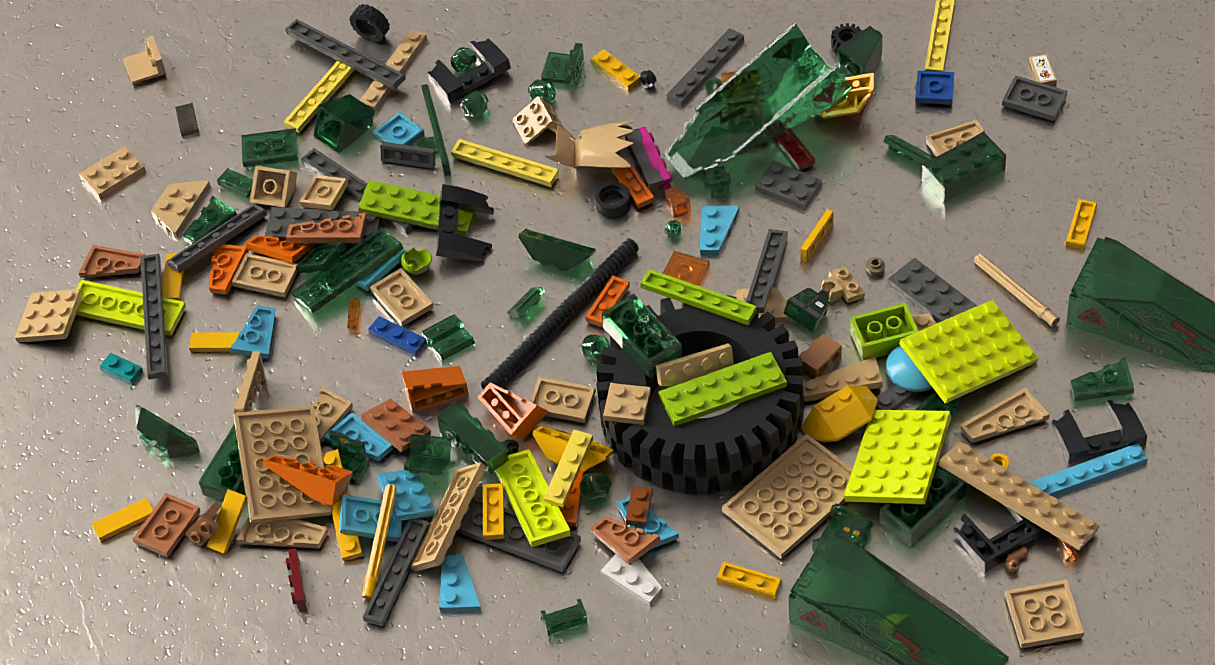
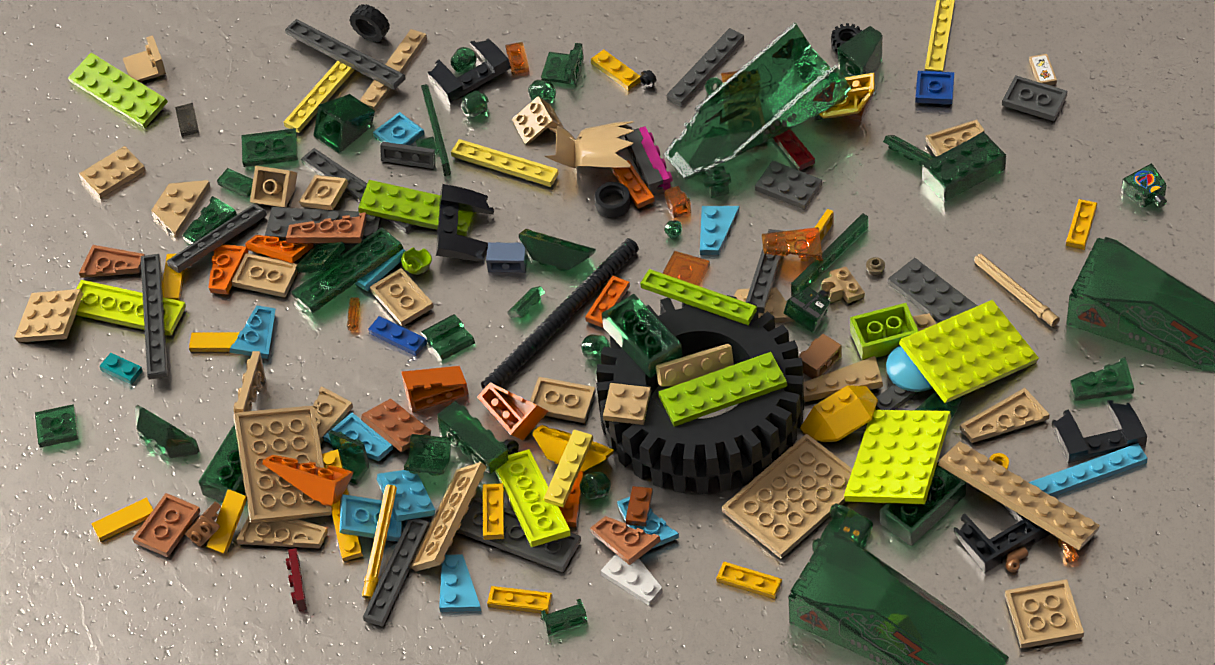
(56, 426): none -> clear green plate
(118, 90): none -> lime plate
(506, 257): none -> sand blue brick
(517, 58): none -> clear orange plate
(519, 599): none -> yellow tile
(795, 242): none -> clear orange wing
(830, 255): none -> clear green tile
(1145, 187): none -> clear green torso

